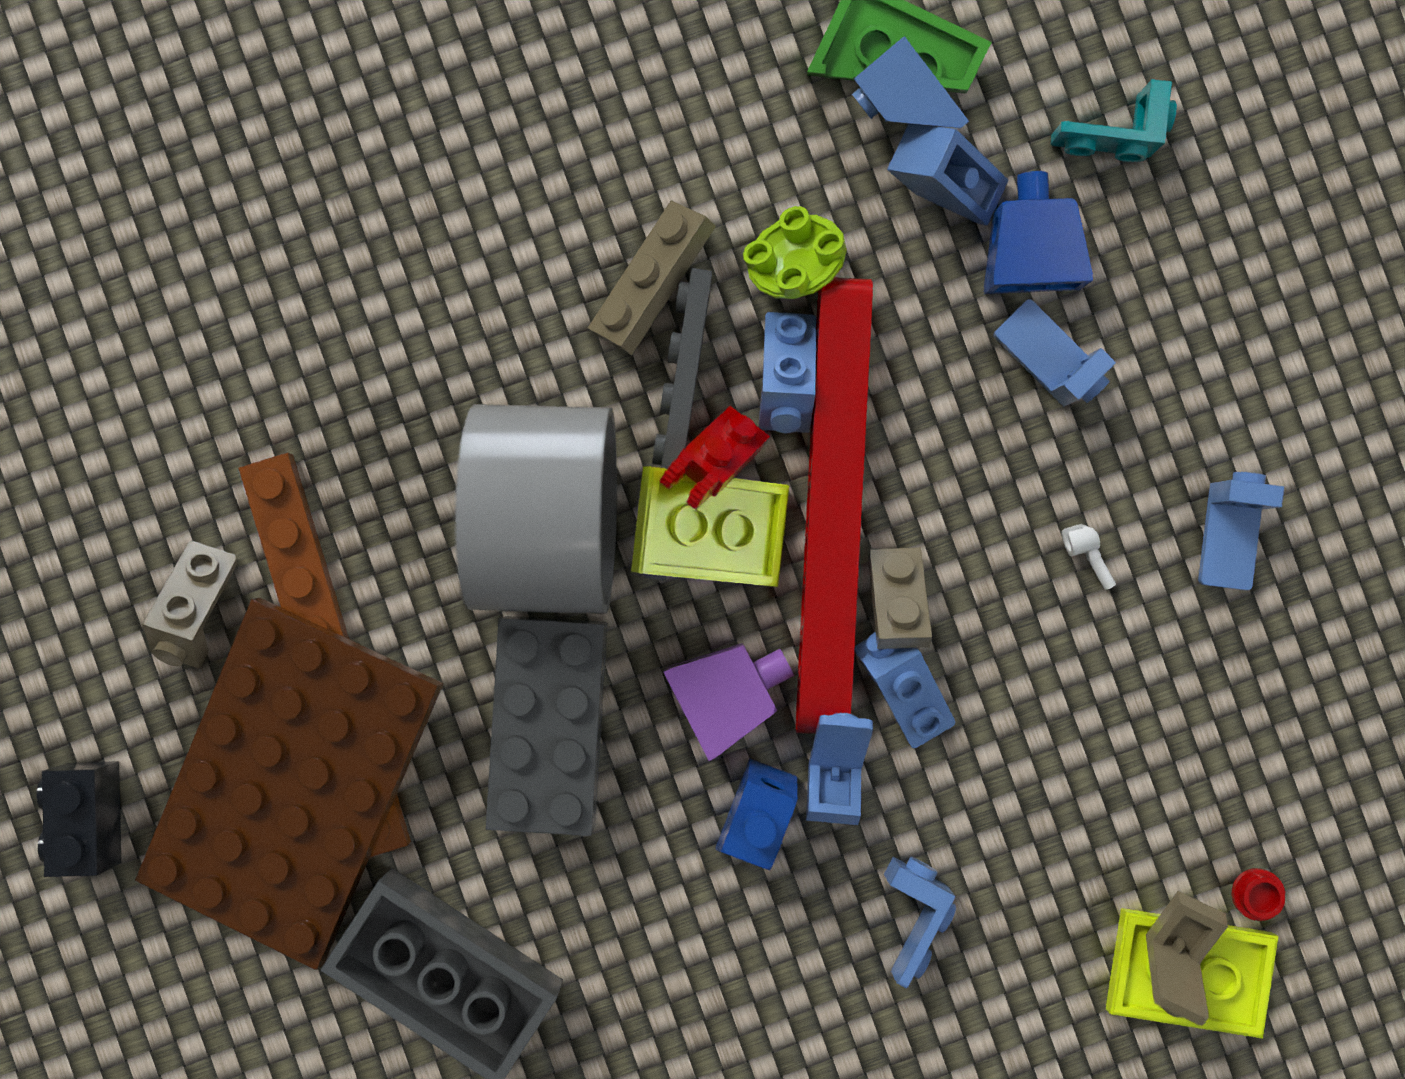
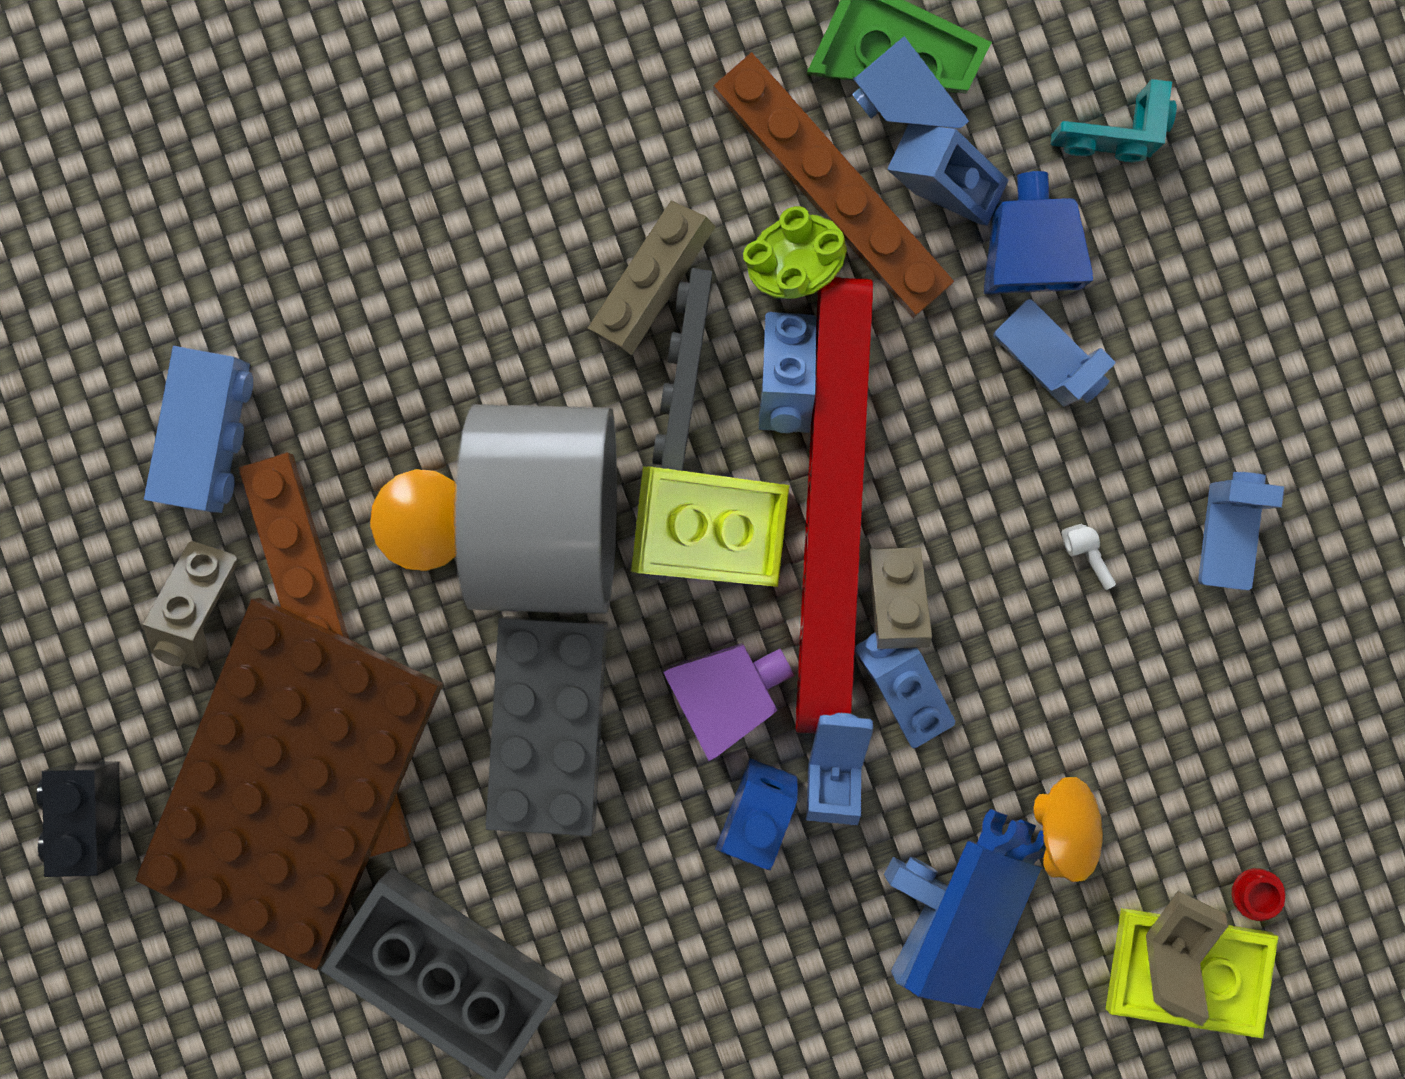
(199, 430): none -> medium blue brick
(416, 520): none -> light orange dish
(716, 455): red hinge -> none
(832, 185): none -> dark orange plate
(978, 914): none -> blue tile
(1070, 829): none -> light orange dish

